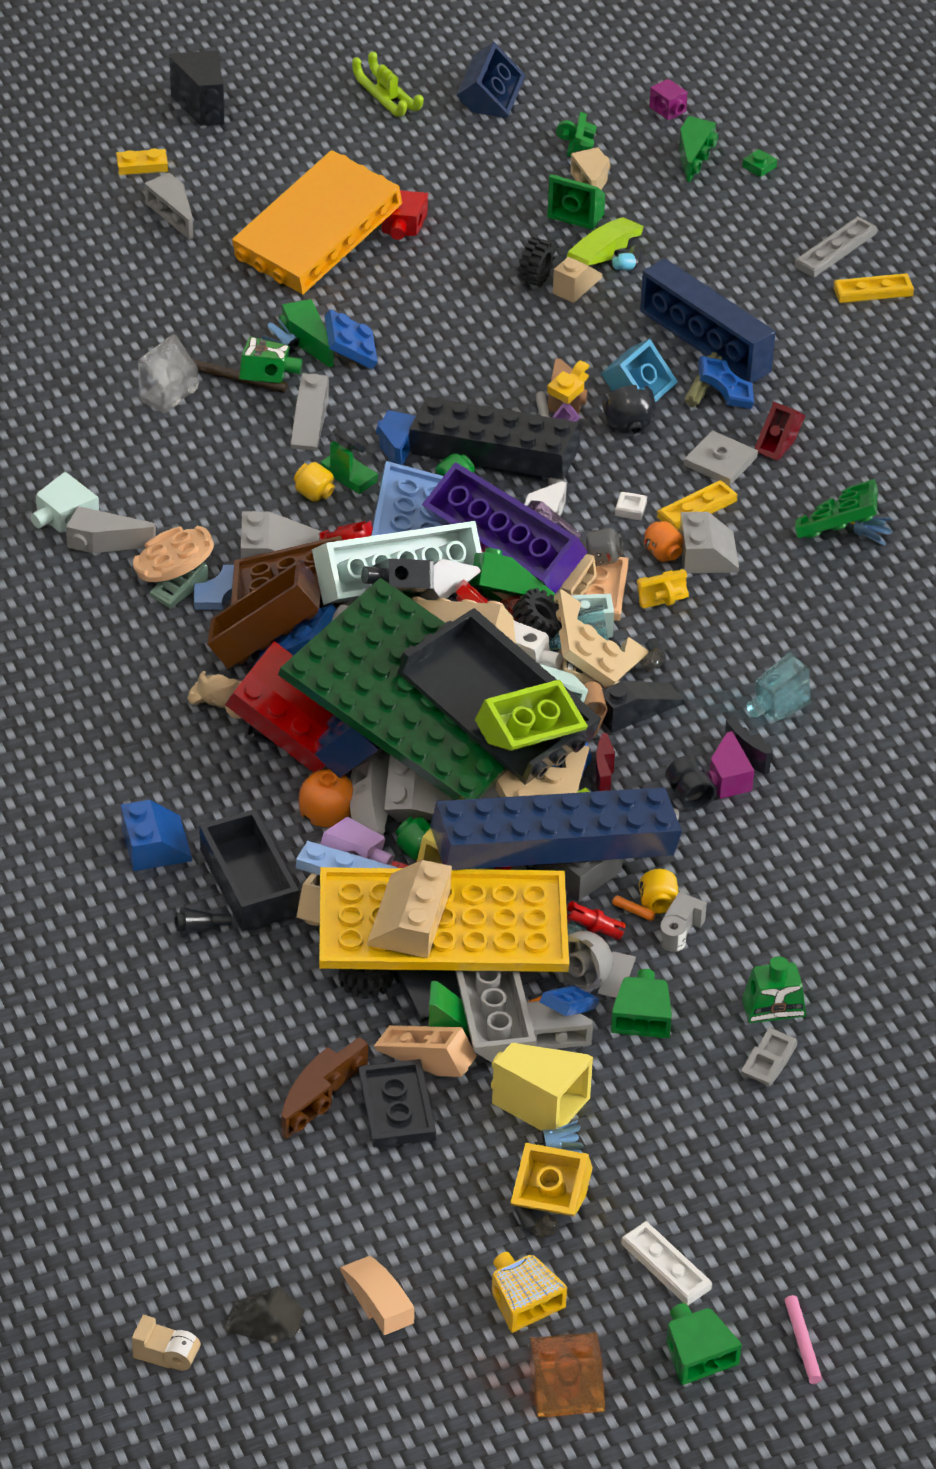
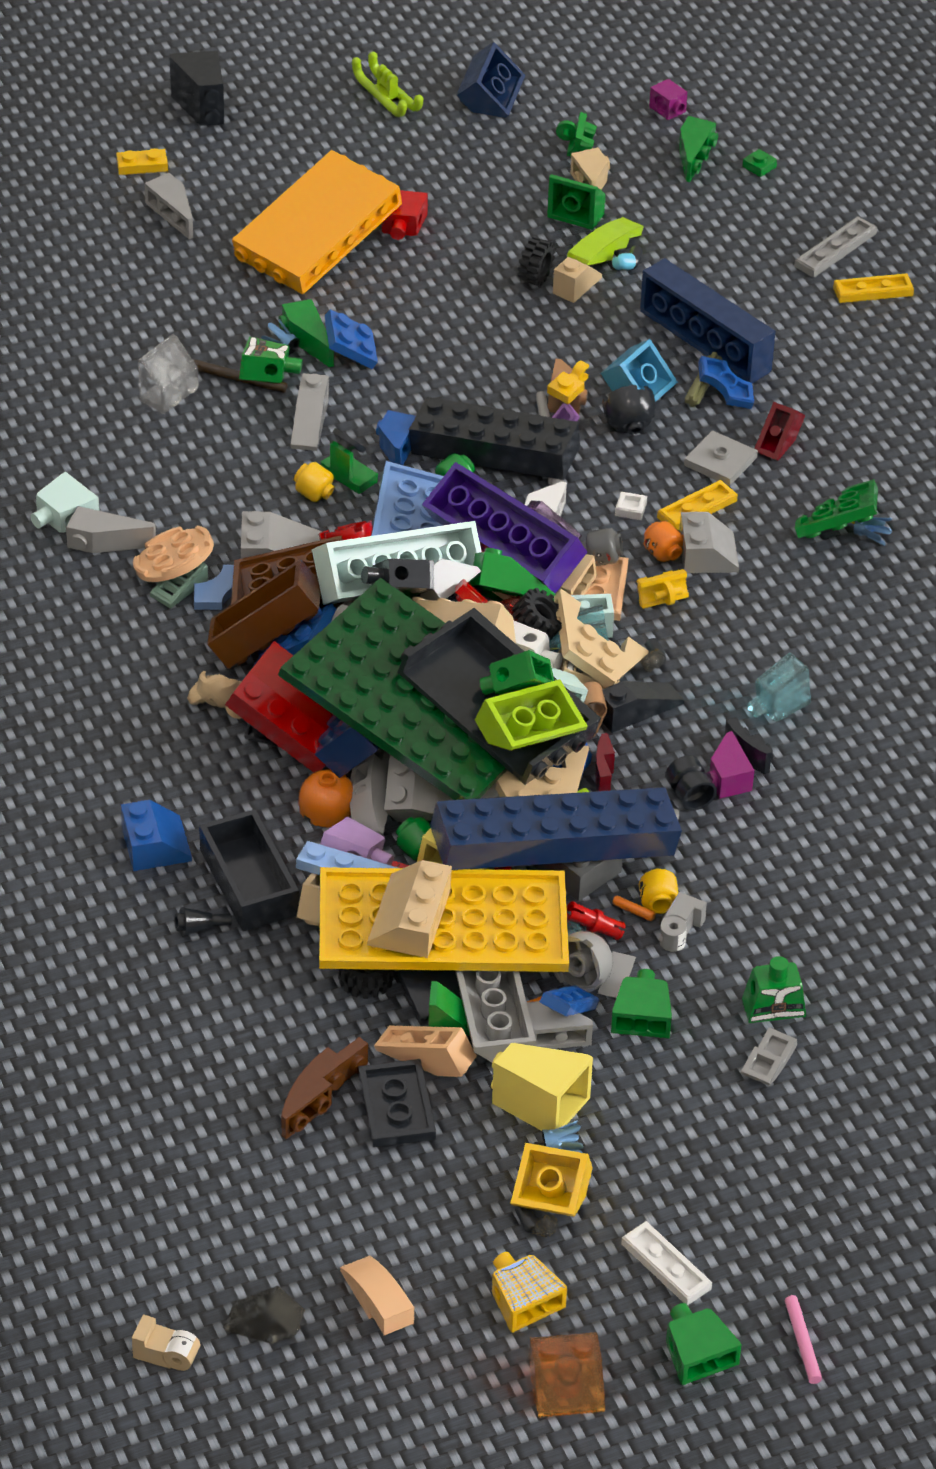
(517, 673): none -> green torso

